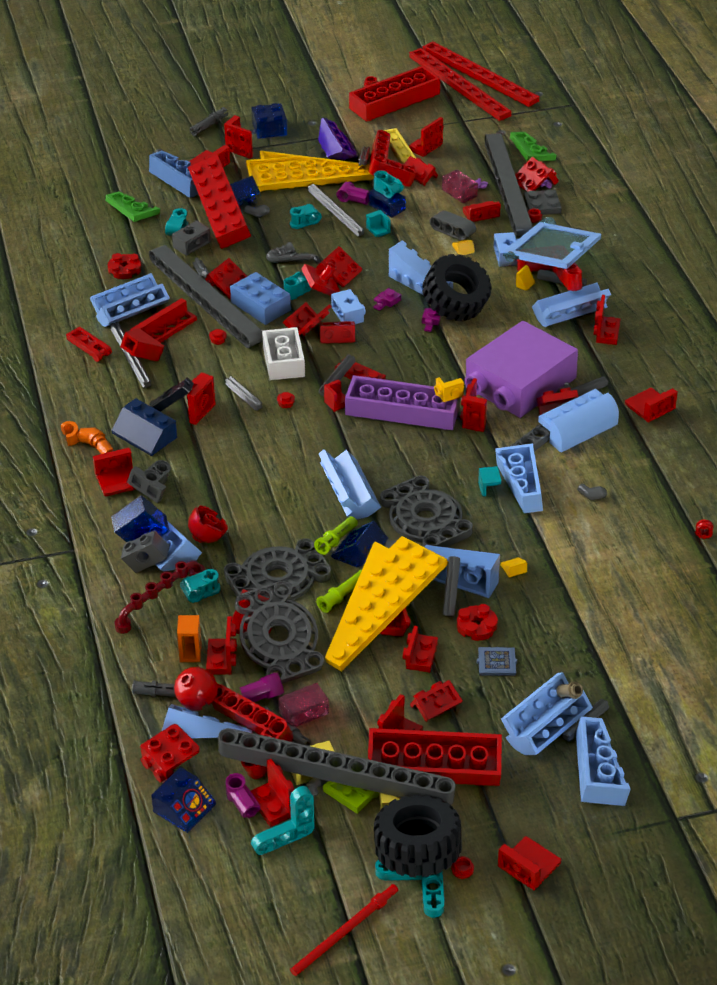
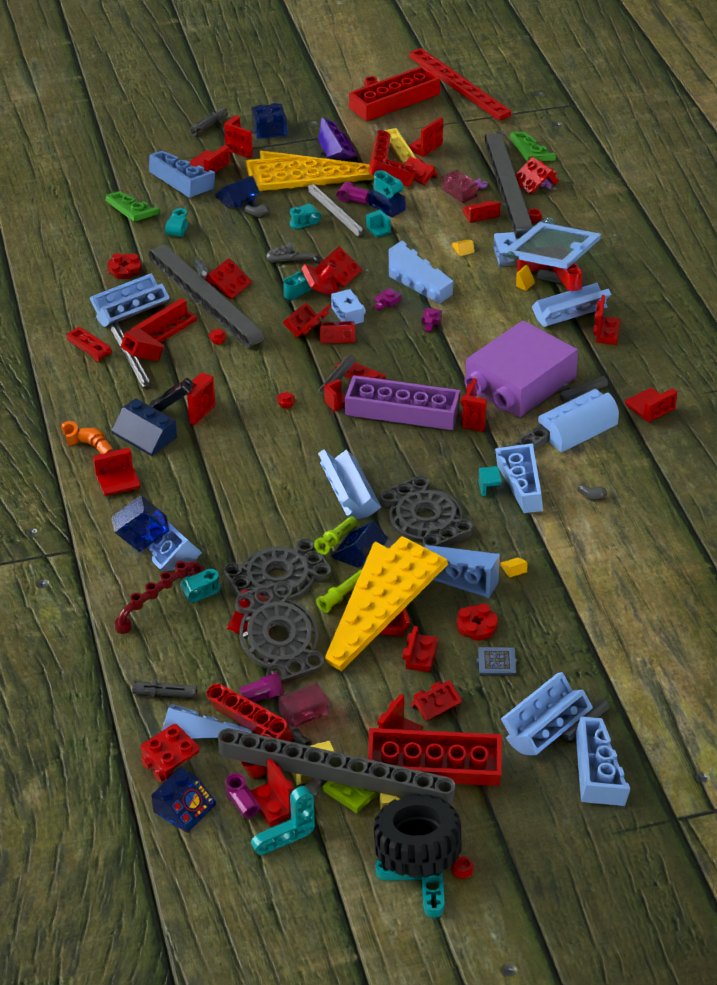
(145, 551): dark grey brick -> none
(151, 480): dark grey tile -> none
(189, 638): orange piece -> none
(191, 237): dark grey brick -> none
(195, 688): red cylinder -> none
(205, 525): red cylinder -> none
(219, 201): red brick -> none
(220, 652): red bracket -> none
(243, 393): axle -> none
(260, 298): medium blue brick -> none
(283, 353): white brick -> none
(364, 155): dark grey axle -> none
(377, 902): red bar -> none
(449, 390): yellow bracket -> none
(451, 586): dark grey axle -> none
(453, 225): dark grey beam -> none
(466, 274): black tyre -> none
(481, 74): red plate -> none
(528, 862): red bracket -> none
(545, 201): dark grey plate -> none
(552, 400): red bracket -> none
(571, 690): dark tan pin -> none
(707, 527): red bush -> none

